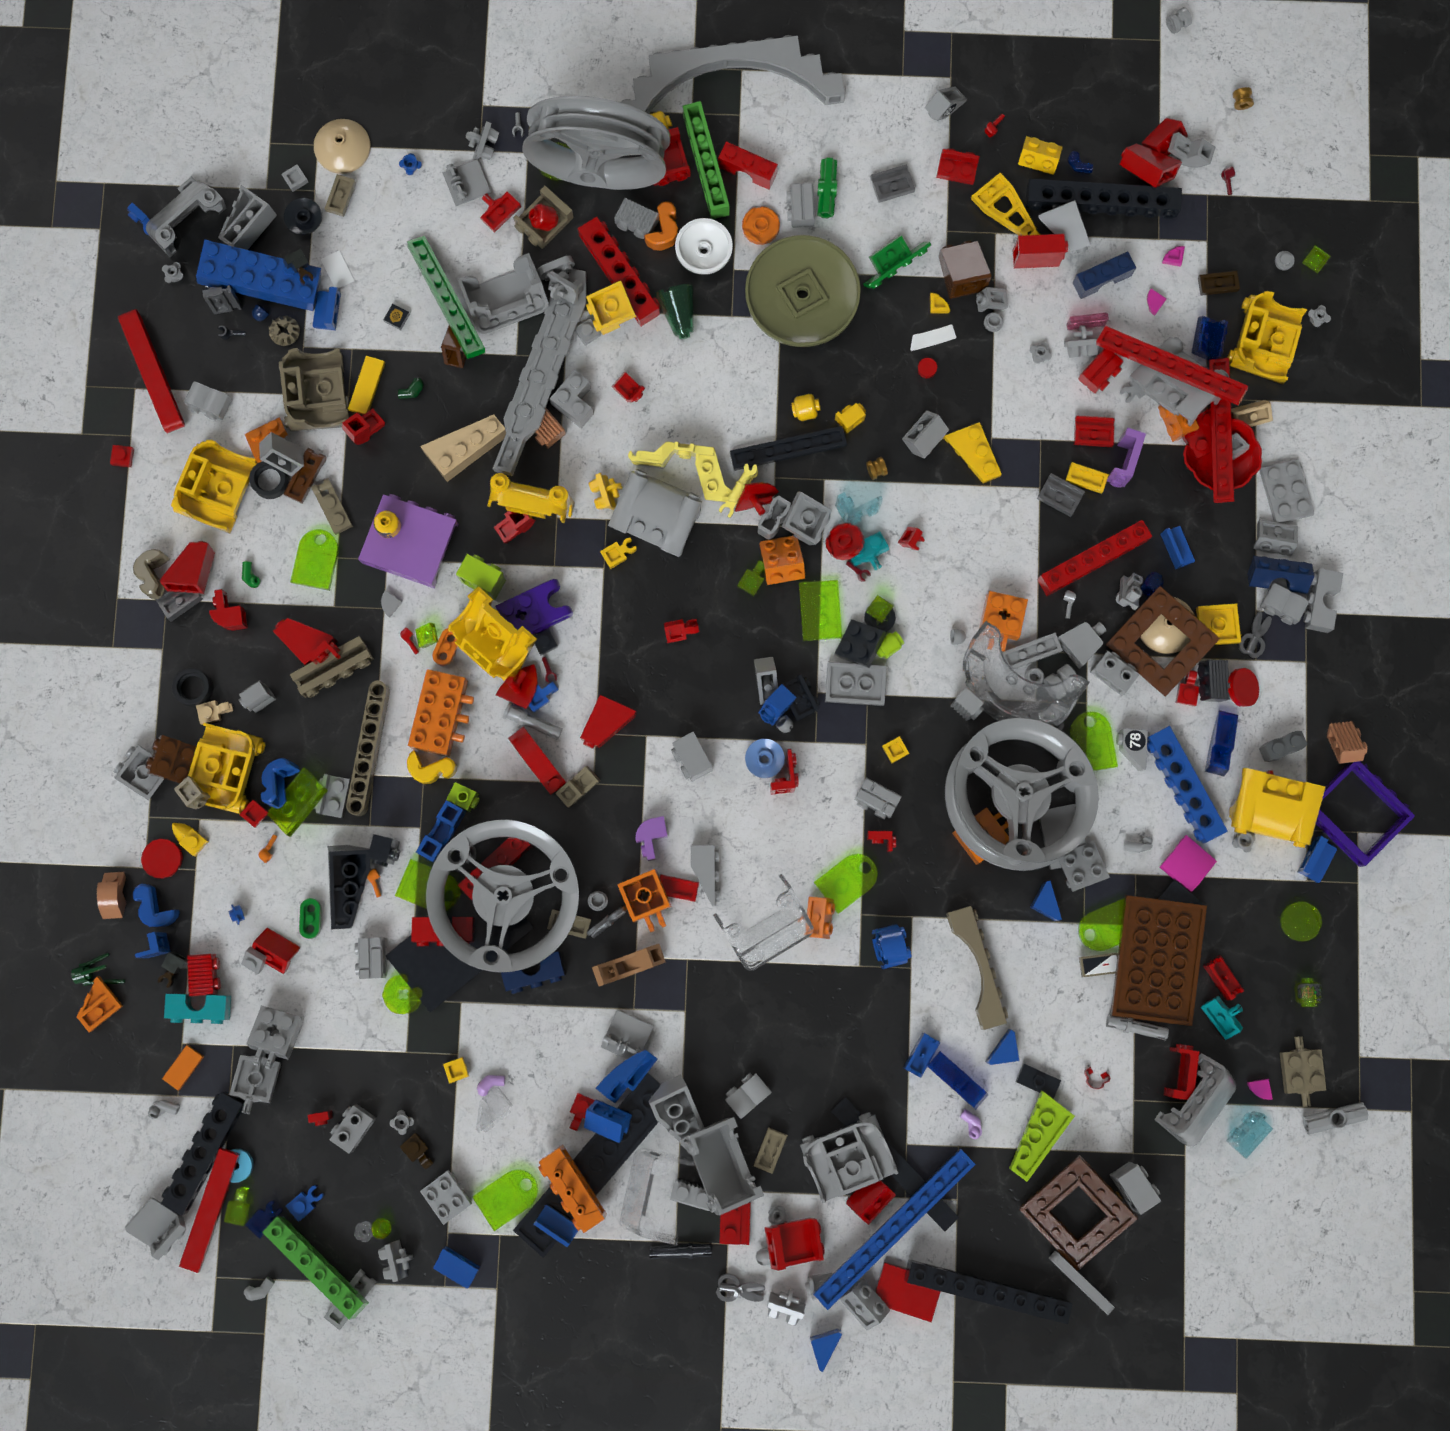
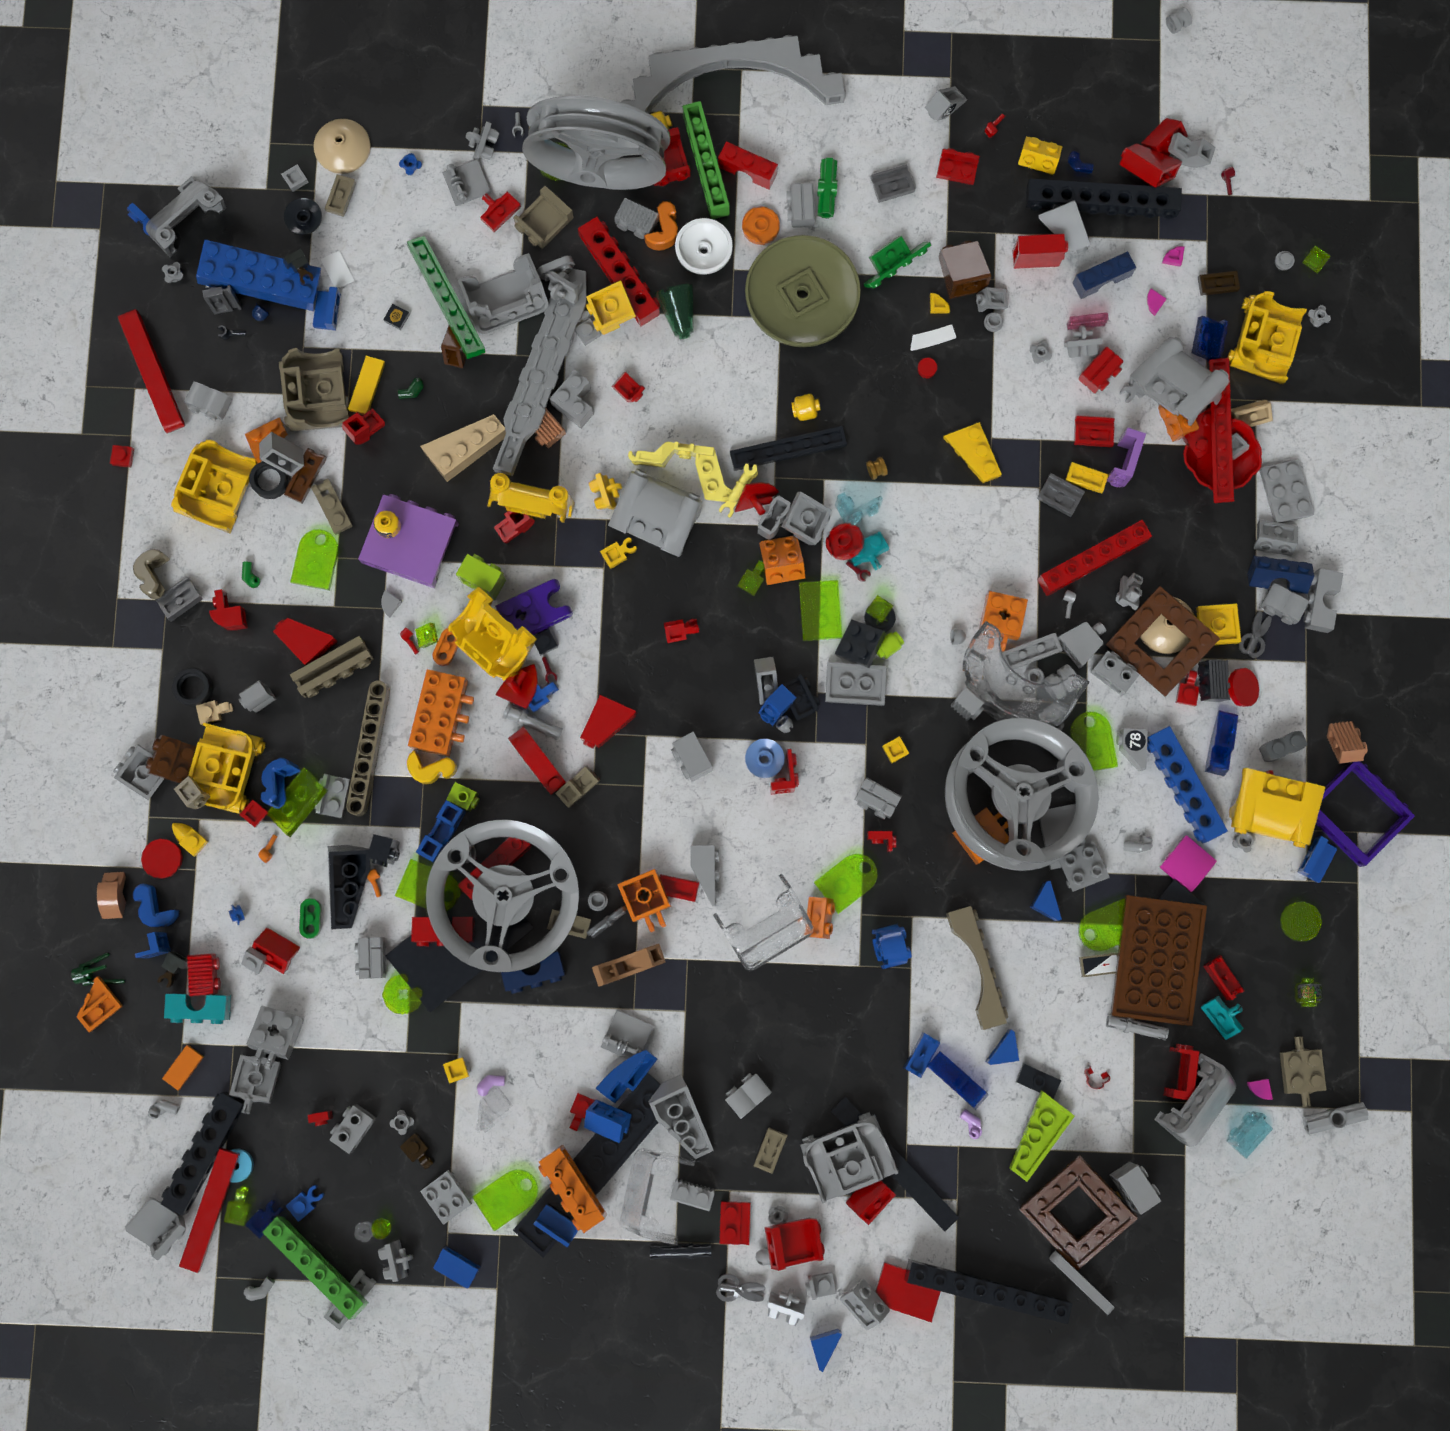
(190, 569): red slope -> none
(246, 221): light grey wedge -> none
(284, 339): dark tan gear -> none
(321, 652): red bracket -> none
(543, 217): red head -> none
(648, 831): medium lavender brick -> none
(722, 1167): light grey windscreen -> none
(850, 417): yellow brick -> none
(893, 1229): blue plate -> none
(911, 537): red tile -> none
(925, 434): light grey brick -> none
(995, 190): yellow plate -> none
(1151, 583): clear blue hat -> none
(1172, 365): red plate -> none
(1177, 547): blue panel -> none
(1243, 98): pearl gold wheel -> none

